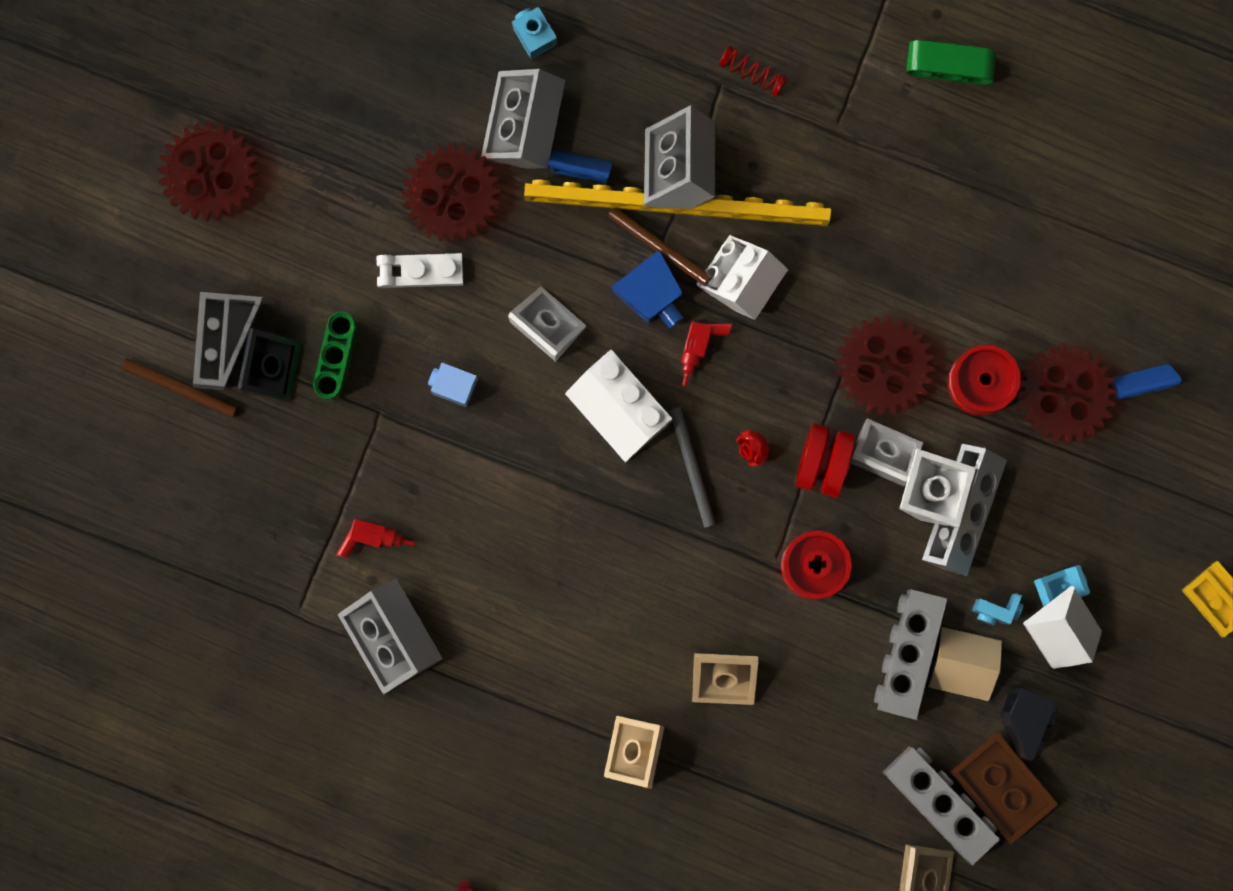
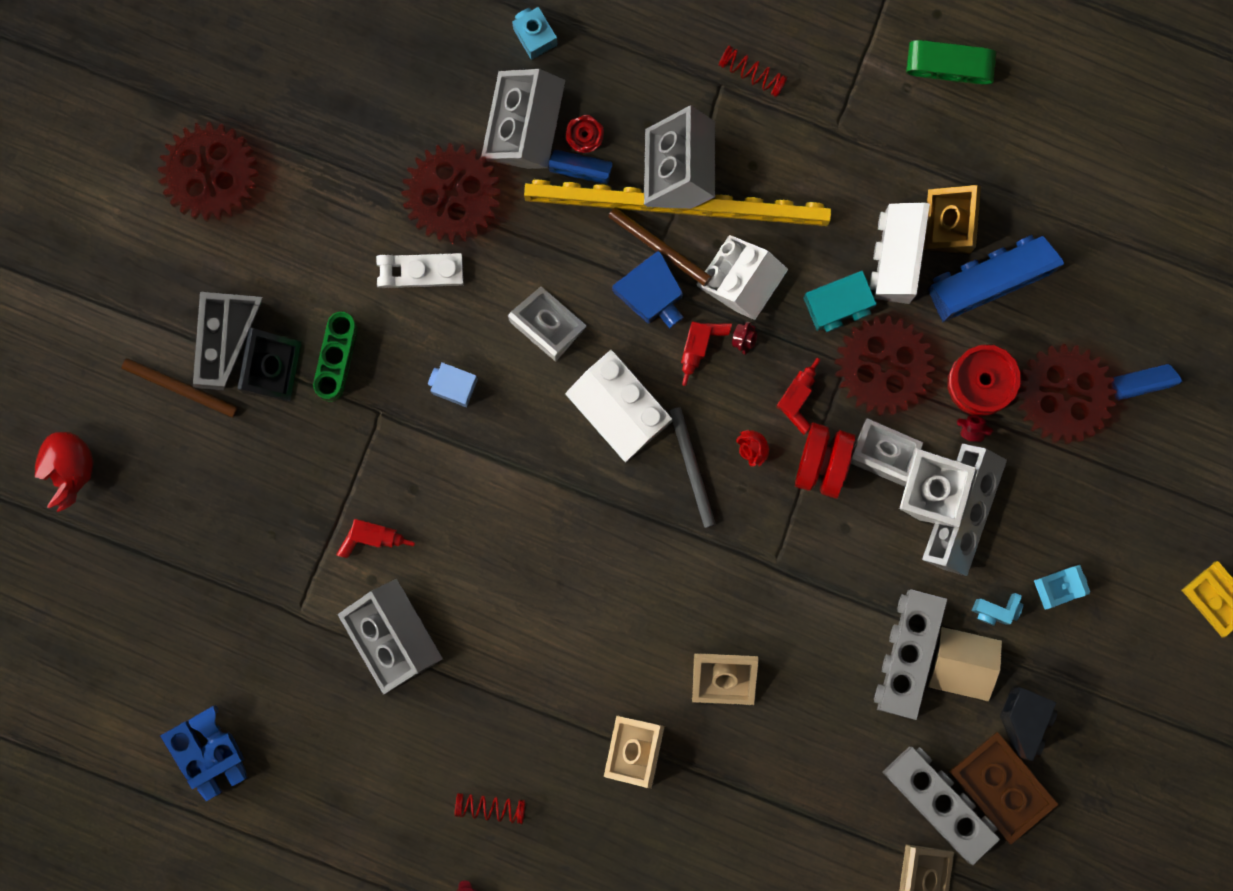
(67, 463): none -> red helmet
(205, 762): none -> blue hips
(519, 811): none -> red piece
(584, 124): none -> red plate
(744, 337): none -> dark red plate
(797, 395): none -> red piece
(831, 555): red wheel -> none
(839, 302): none -> teal brick
(899, 252): none -> white slope
(952, 219): none -> pearl gold slope
(974, 428): none -> dark red plate
(994, 278): none -> blue slope
(1065, 631): white slope -> none

